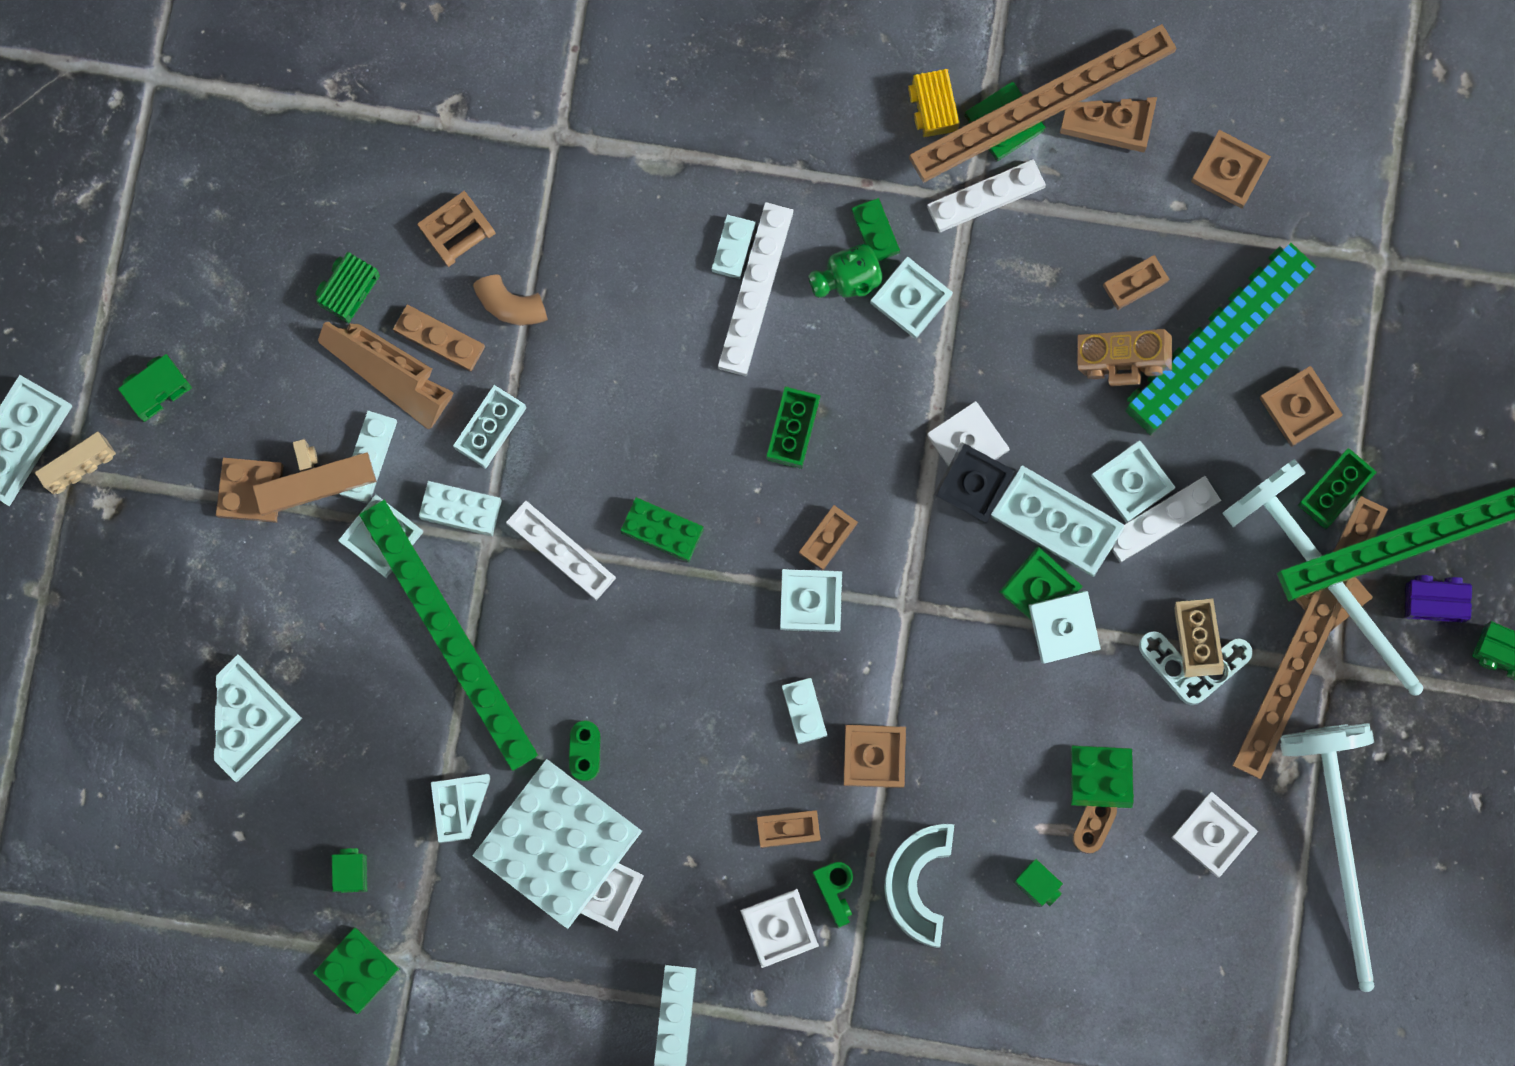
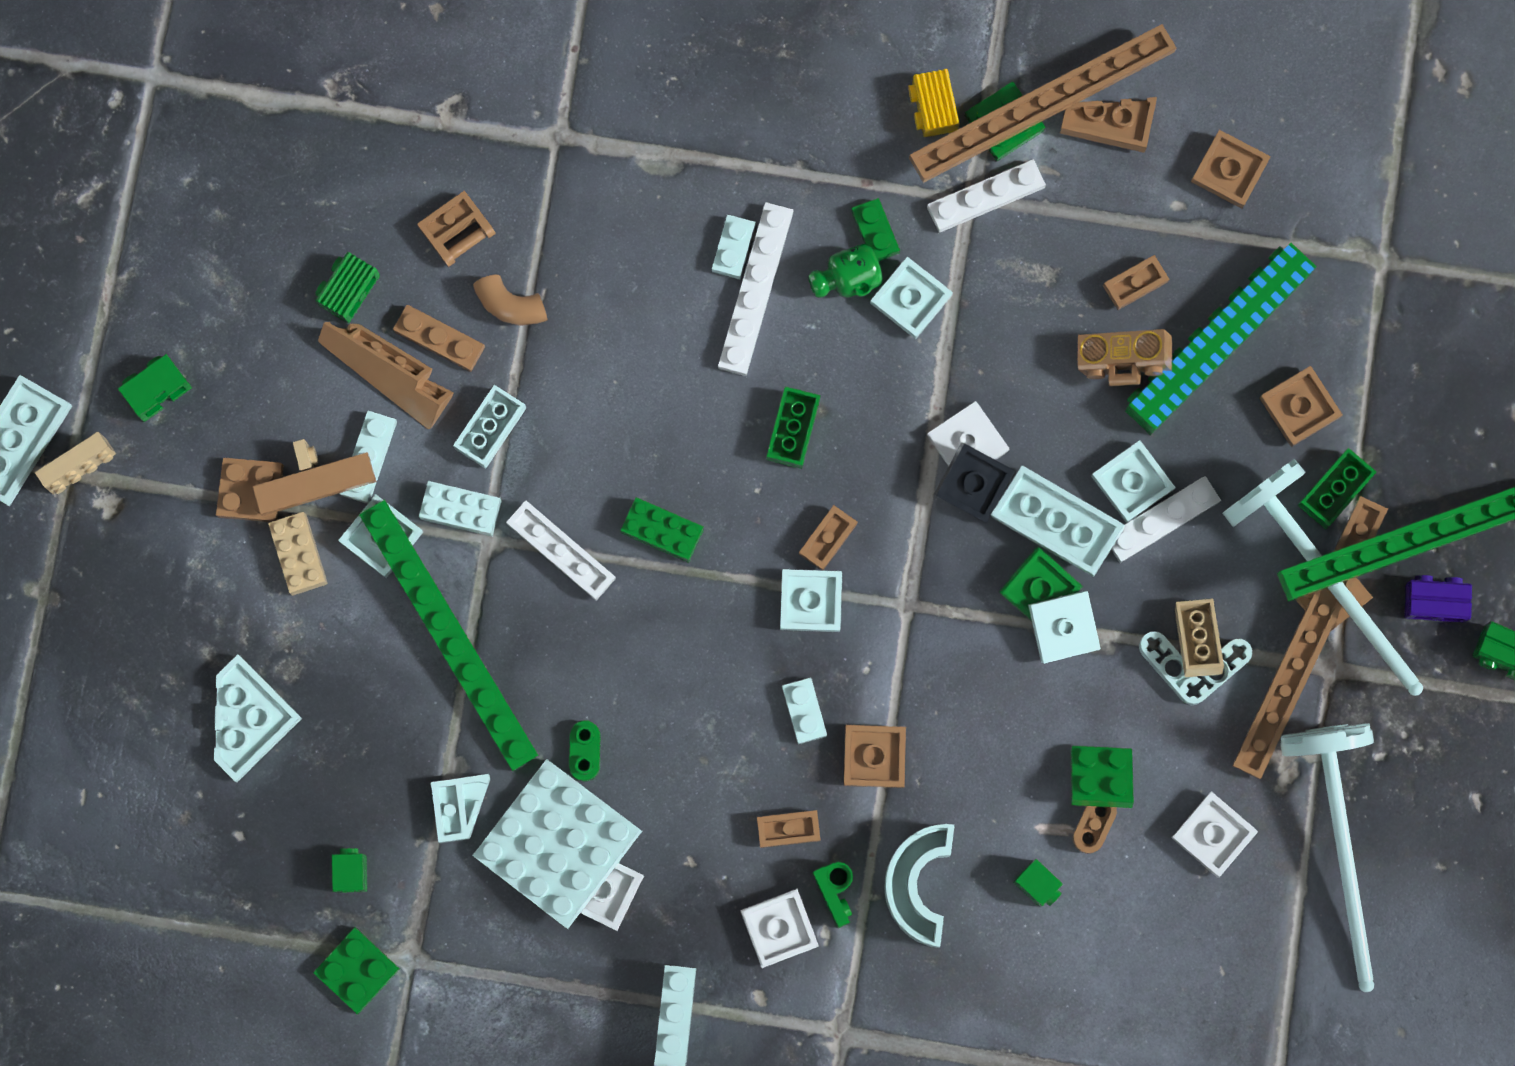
(297, 553): none -> tan piece

